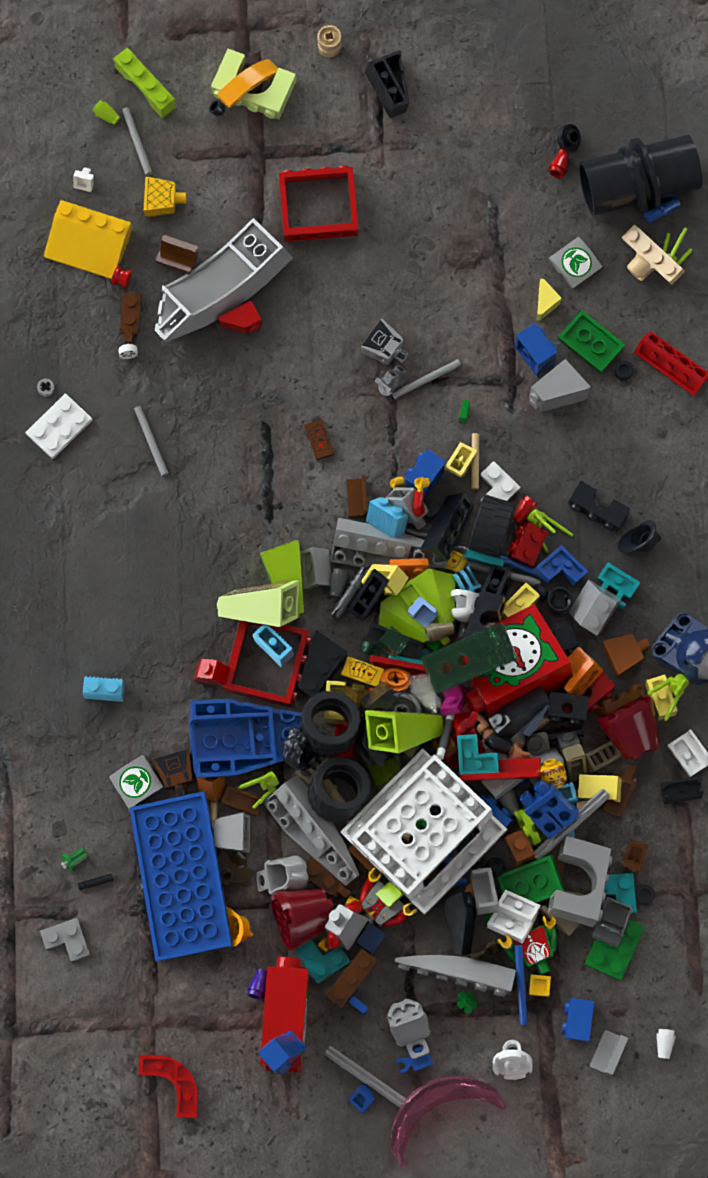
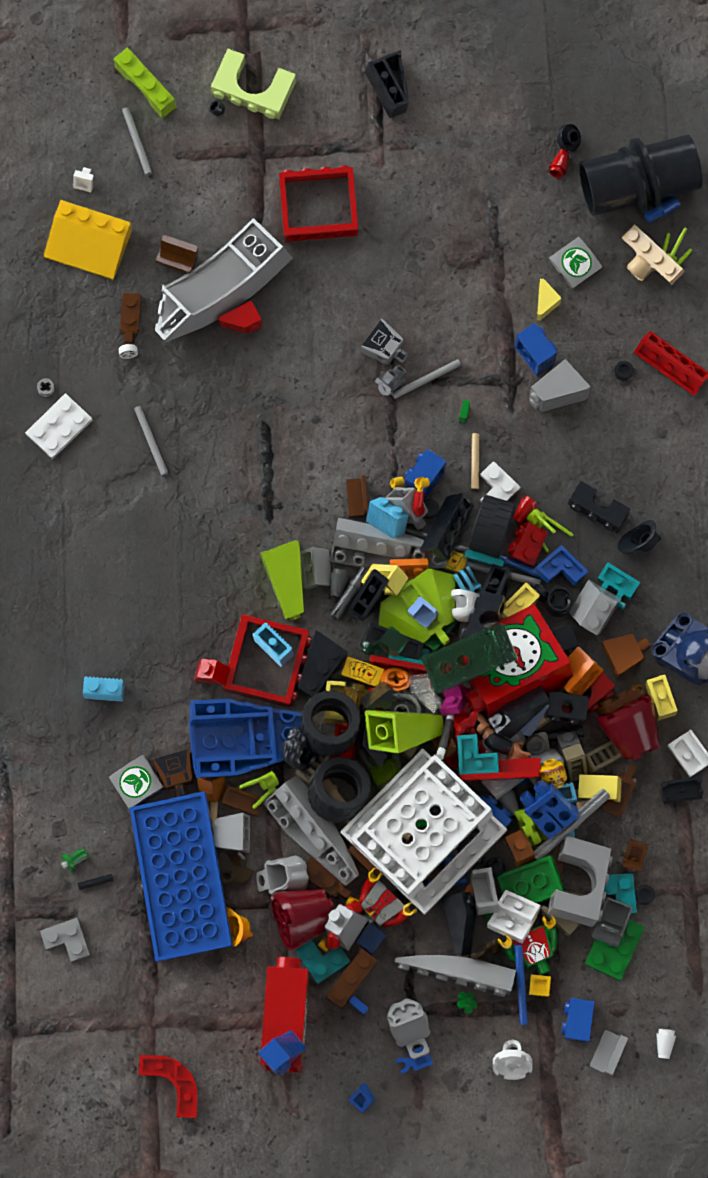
(105, 112): lime cone -> none
(121, 277): red wheel -> none
(161, 197): yellow torso -> none
(246, 81): light orange slope -> none
(258, 985): dark purple cone -> none
(263, 604): yellowish green slope -> none
(319, 439): reddish brown tile -> none
(329, 41): tan wheel -> none
(365, 1076): light grey axle -> none
(389, 894): lime slope -> none
(432, 1095): clear pink windscreen -> none
(437, 631): dark tan cone -> none
(461, 460): light yellow slope -> none
(591, 341): green plate -> none
(677, 686): lime plant -> none

